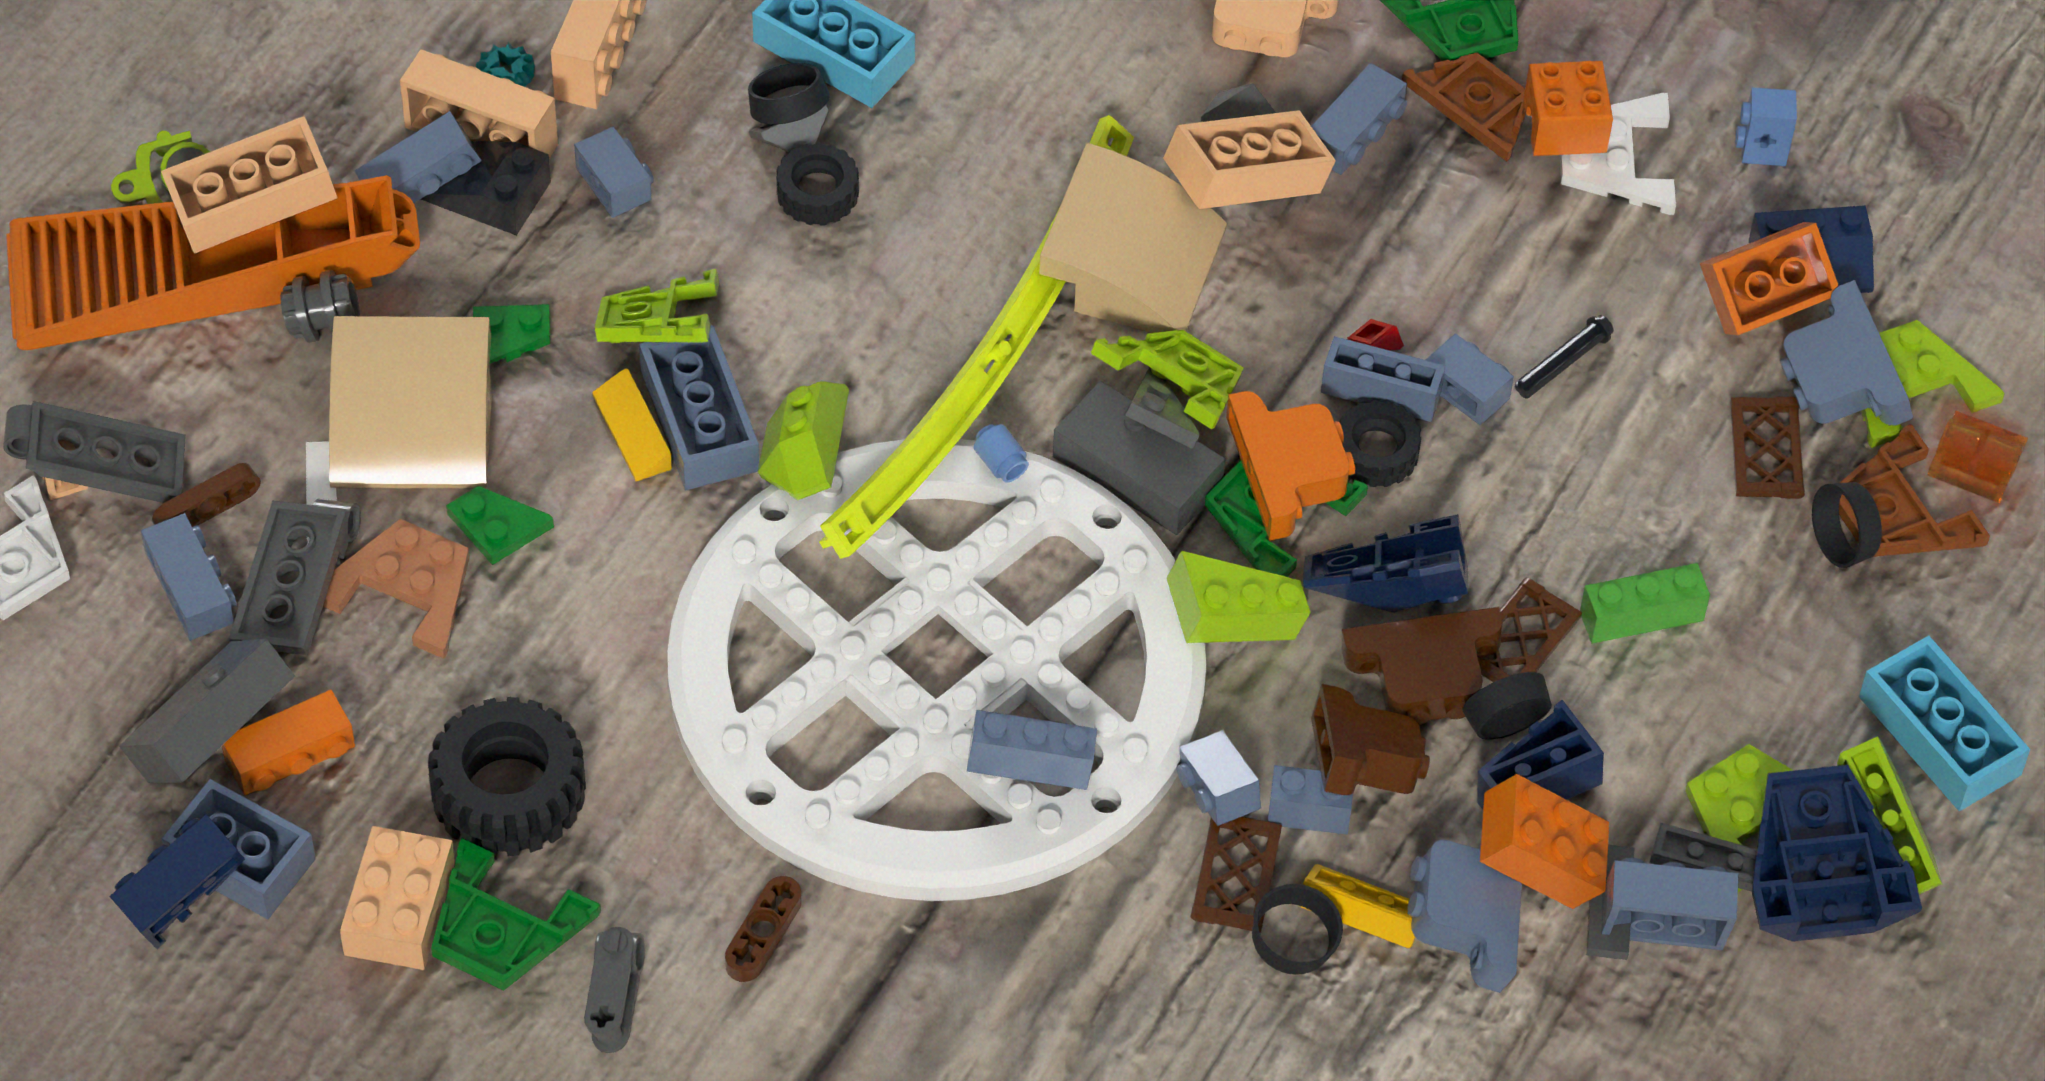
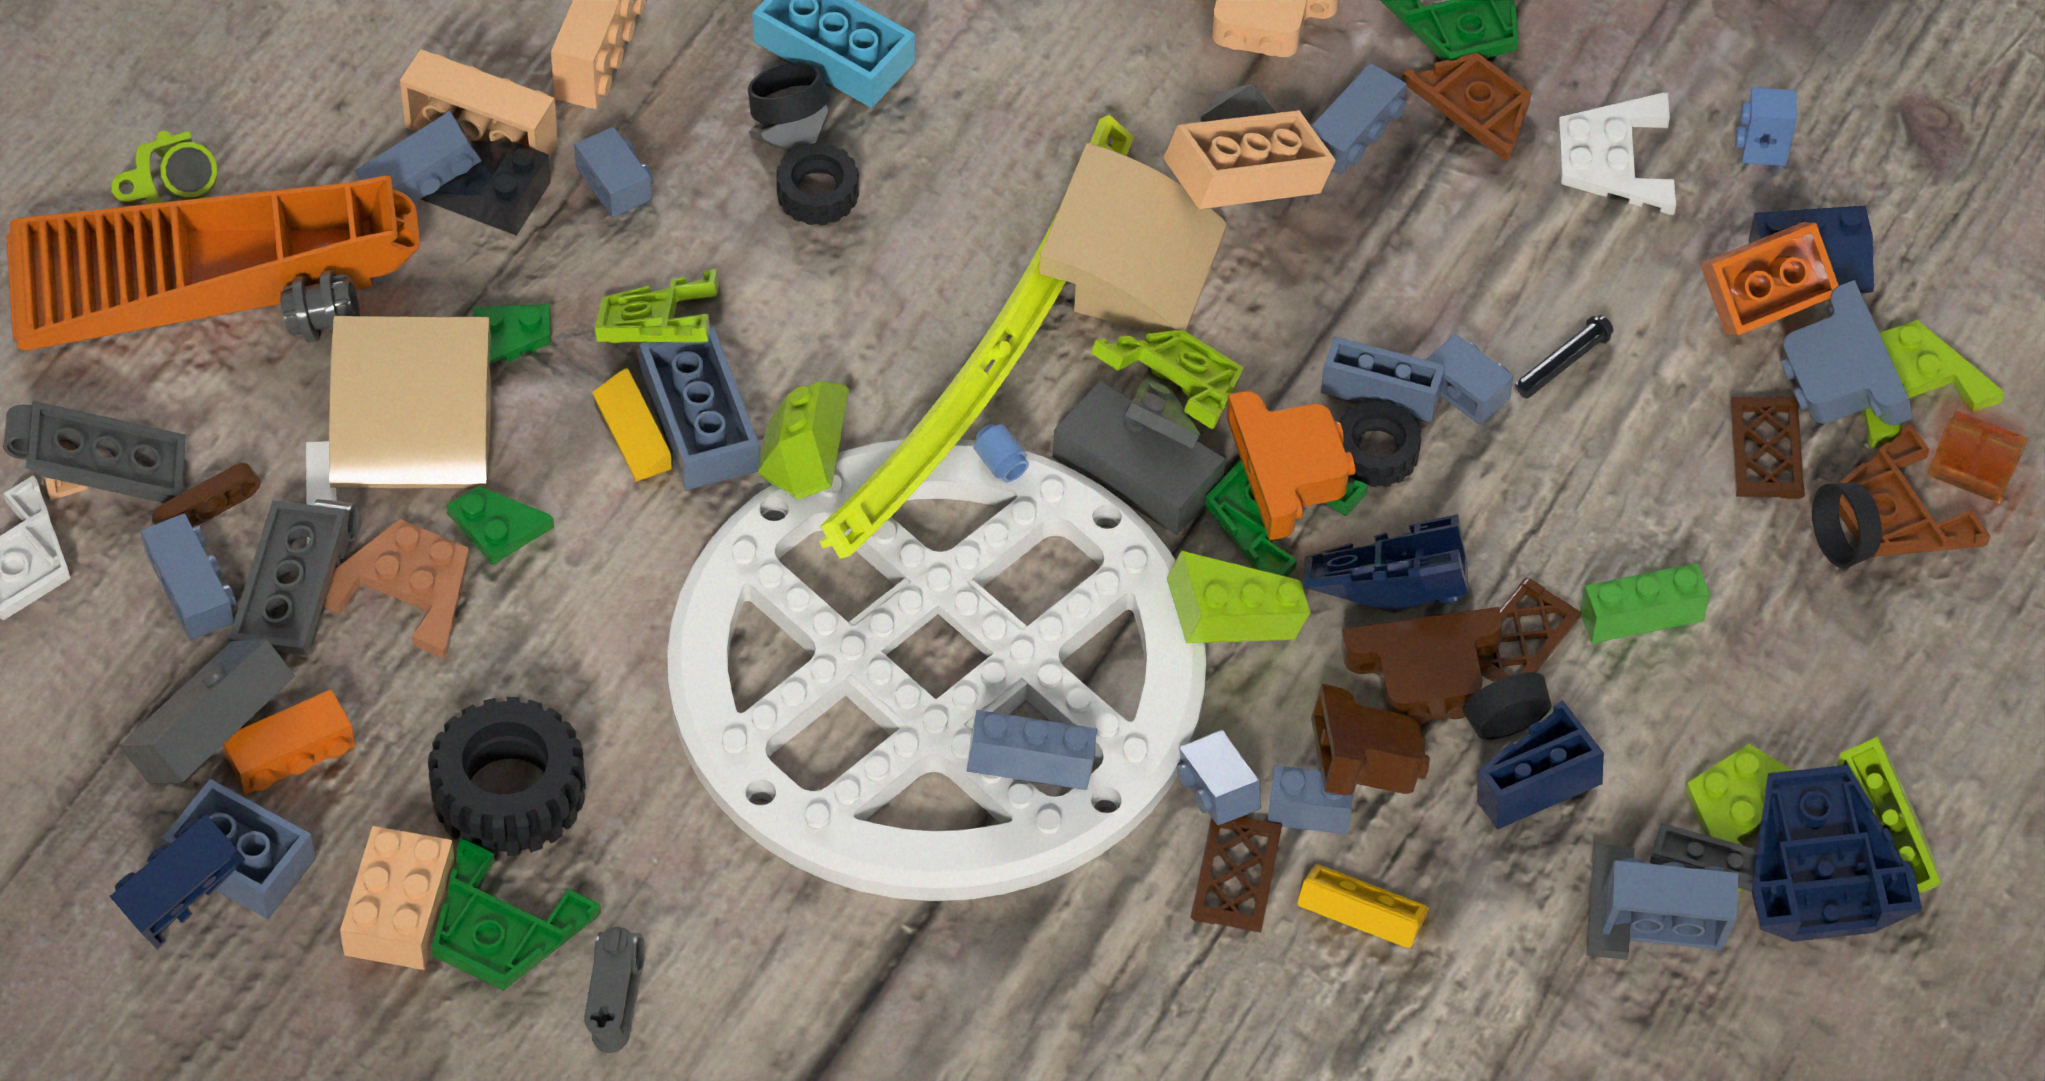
(249, 184): light nougat brick -> none
(521, 63): teal gear -> none
(763, 945): reddish brown beam -> none
(1310, 899): black tyre -> none
(1378, 335): red slope -> none
(1467, 910): sand blue brick -> none
(1544, 841): orange brick -> none
(1568, 108): orange piece -> none
(1944, 723): medium azure brick -> none

